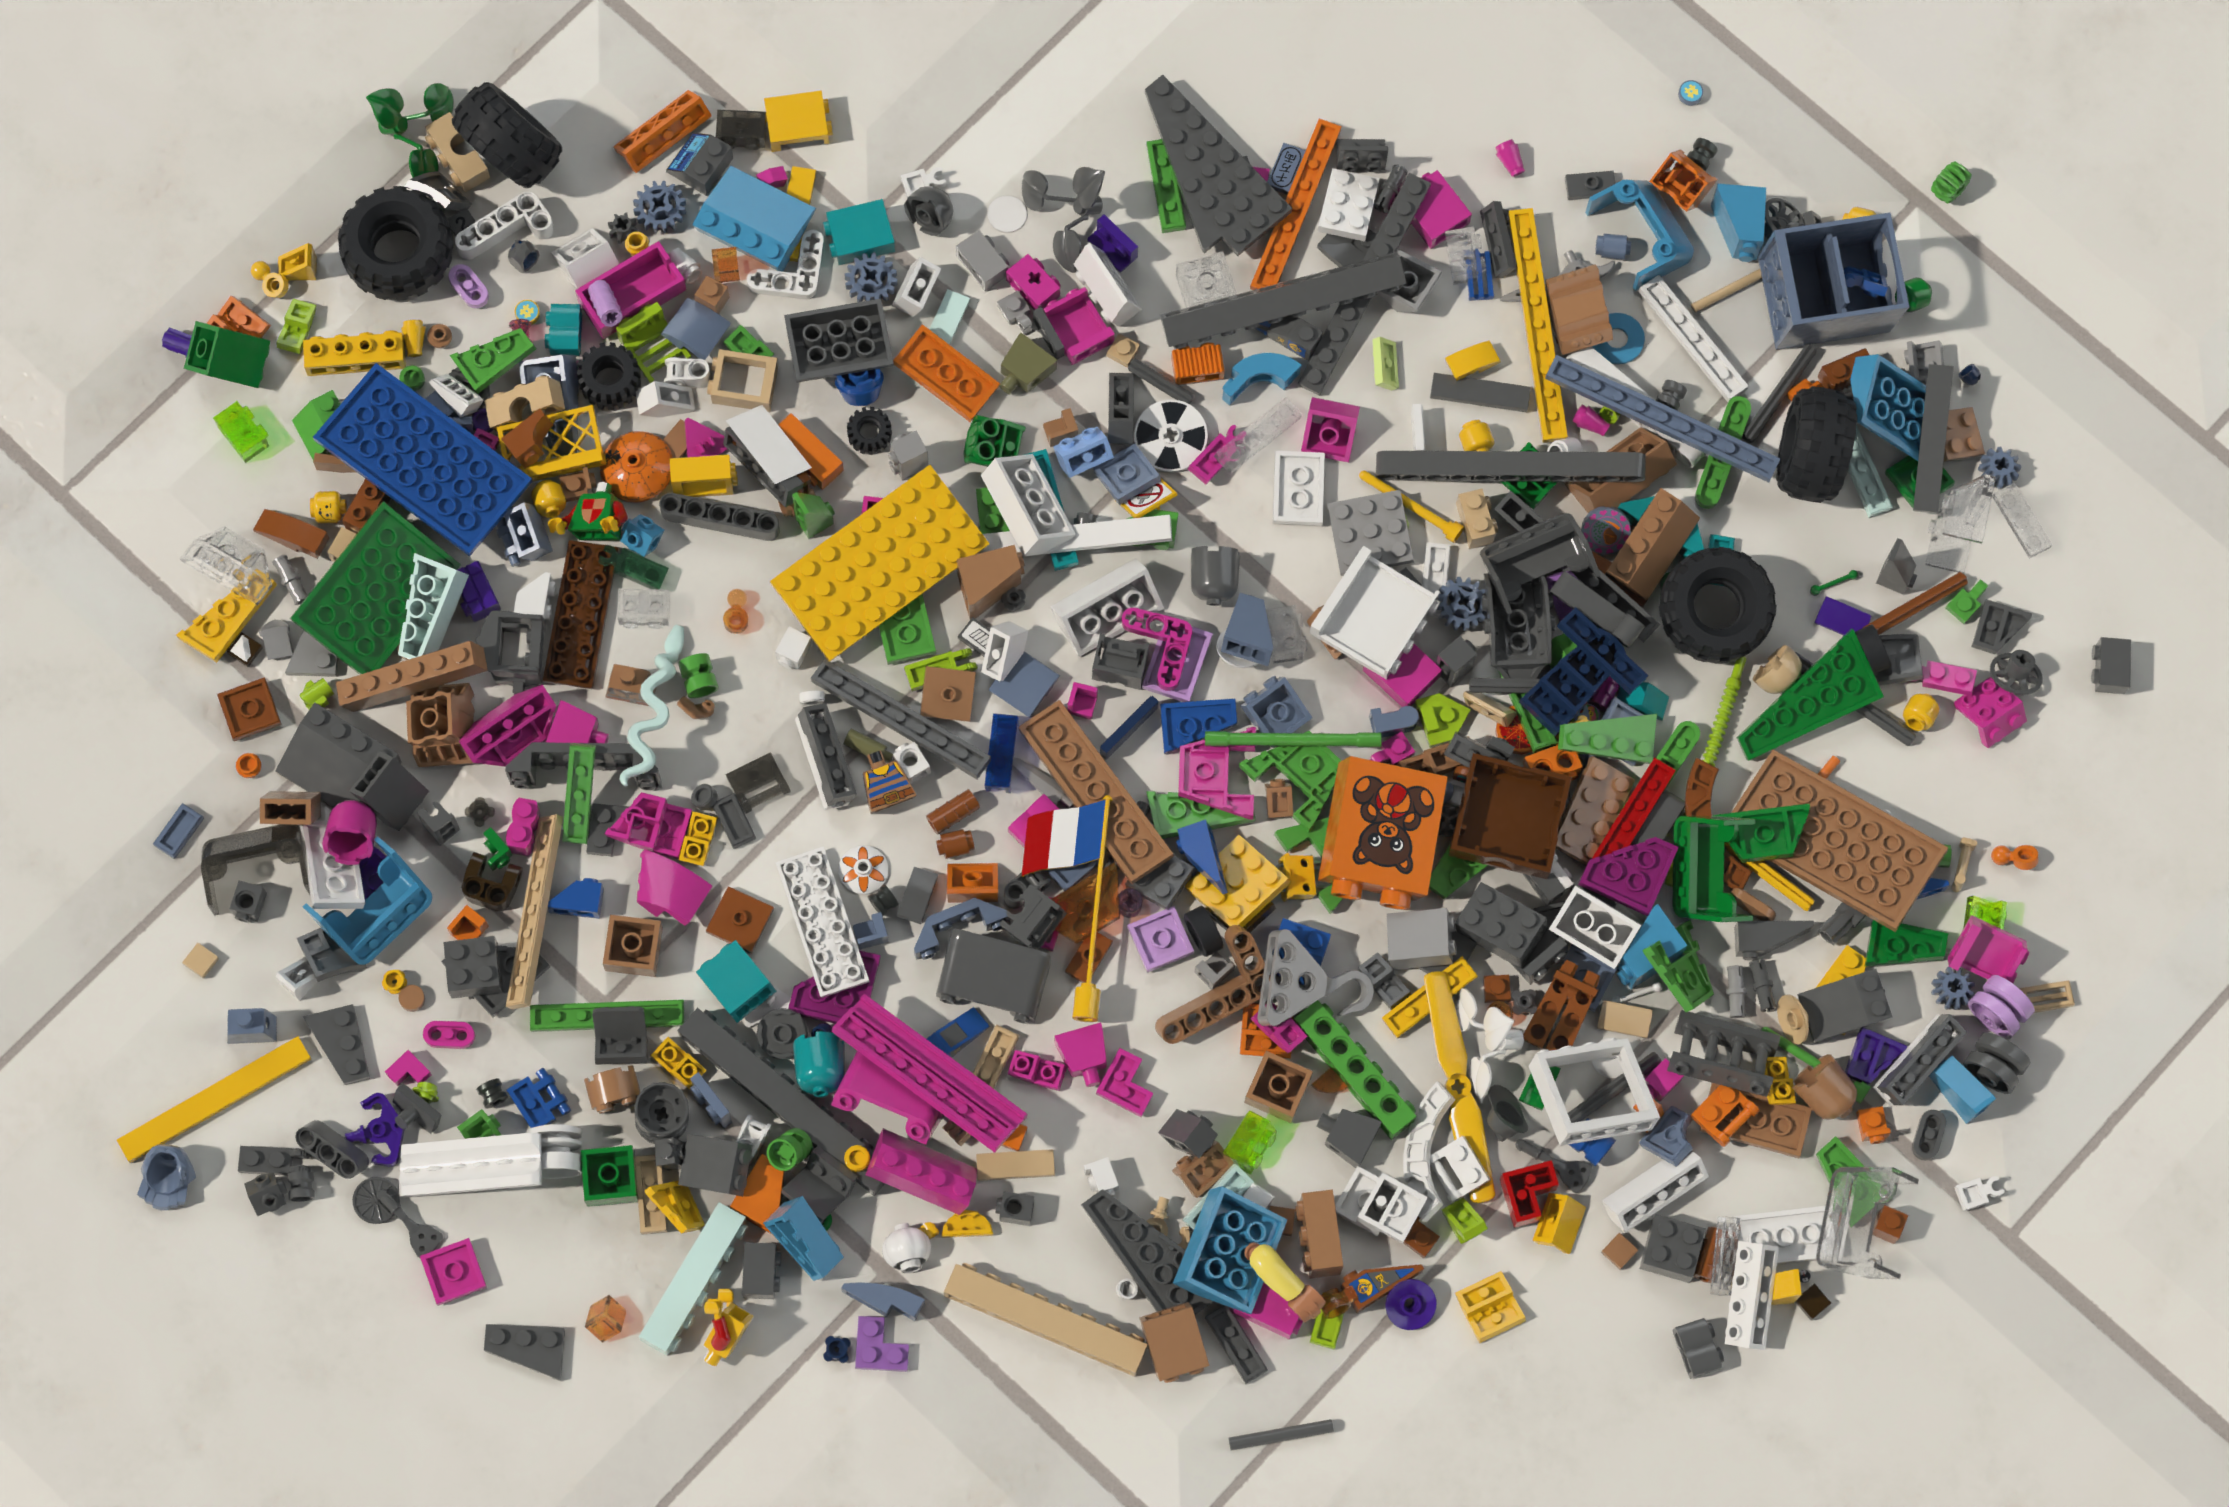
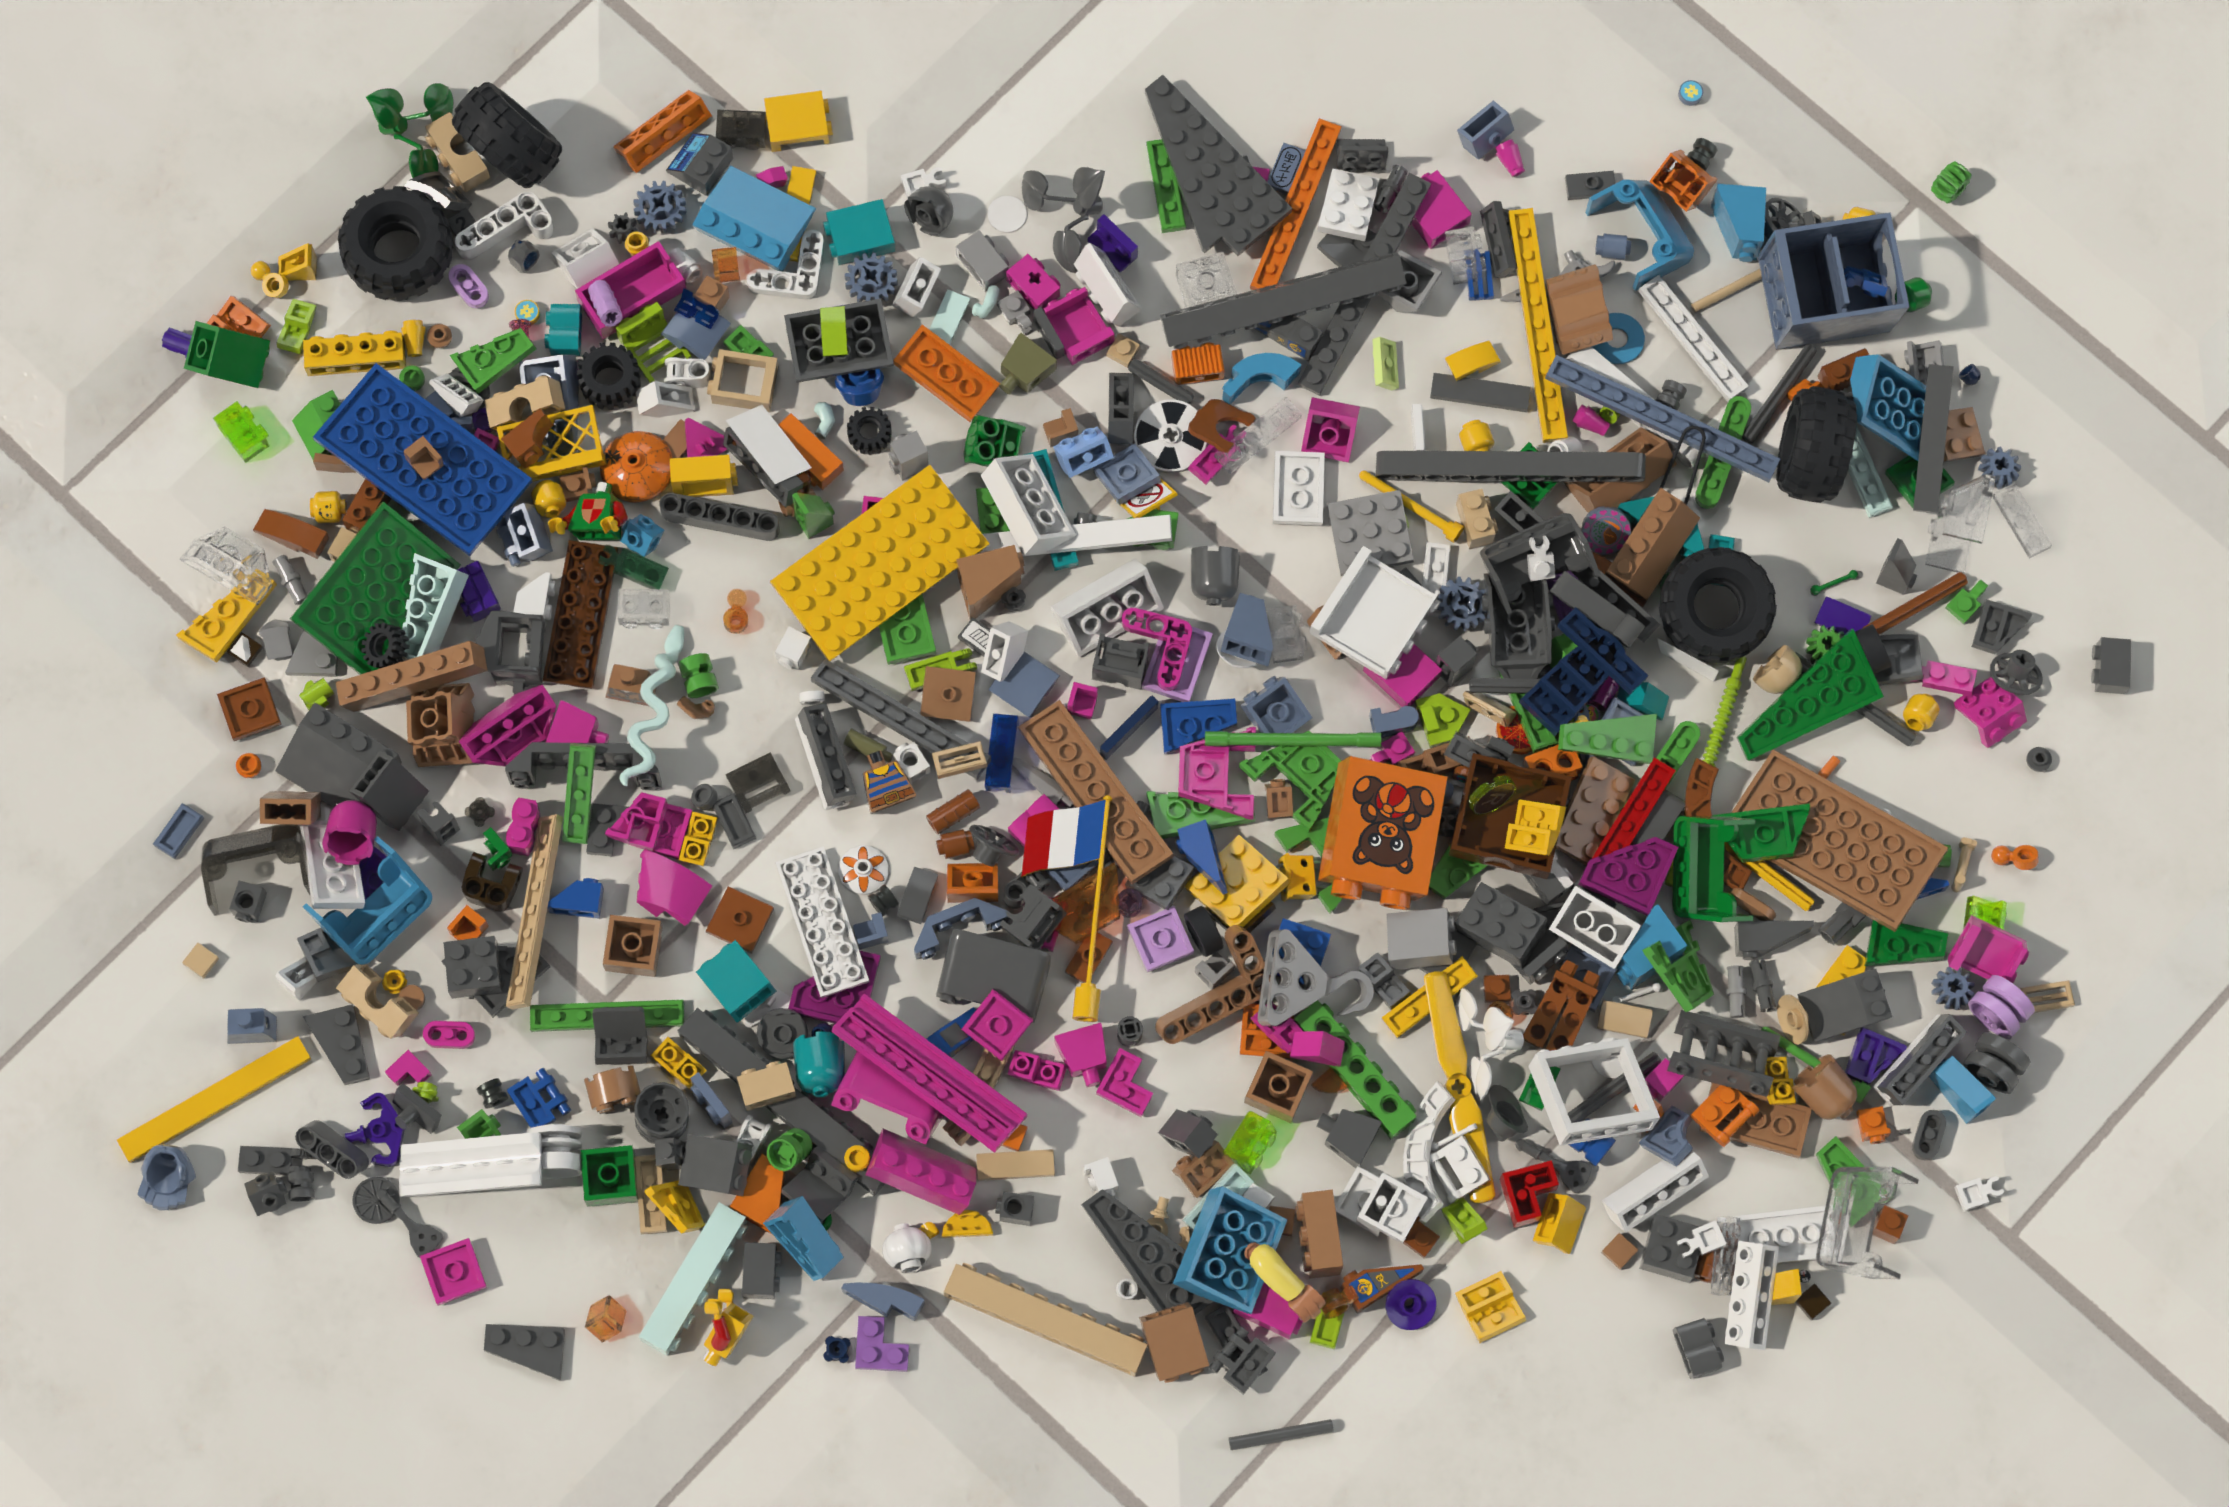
(360, 989): none -> tan arch
(375, 642): none -> black tyre
(423, 458): none -> medium nougat panel
(691, 310): none -> clear blue piece
(766, 1085): none -> tan brick
(827, 419): none -> light aqua arm
(833, 331): none -> lime slope
(942, 773): none -> tan tile
(988, 304): none -> light aqua arm
(989, 848): none -> dark grey wheel
(997, 1024): none -> dark pink tile
(1132, 1035): none -> dark grey wheel
(1215, 411): none -> dark orange piece
(1248, 1365): none -> dark grey plate
(1317, 1047): none -> dark pink slope
(1435, 1145): none -> white hinge
(1485, 130): none -> sand blue brick
(1492, 796): none -> tile
(1535, 827): none -> yellow slope
(1541, 562): none -> white plate
(1687, 660): none -> white sticker
(1696, 464): none -> black piece
(1705, 1238): none -> white plate
(1818, 640): none -> bright green gear
(2034, 764): none -> dark grey plate

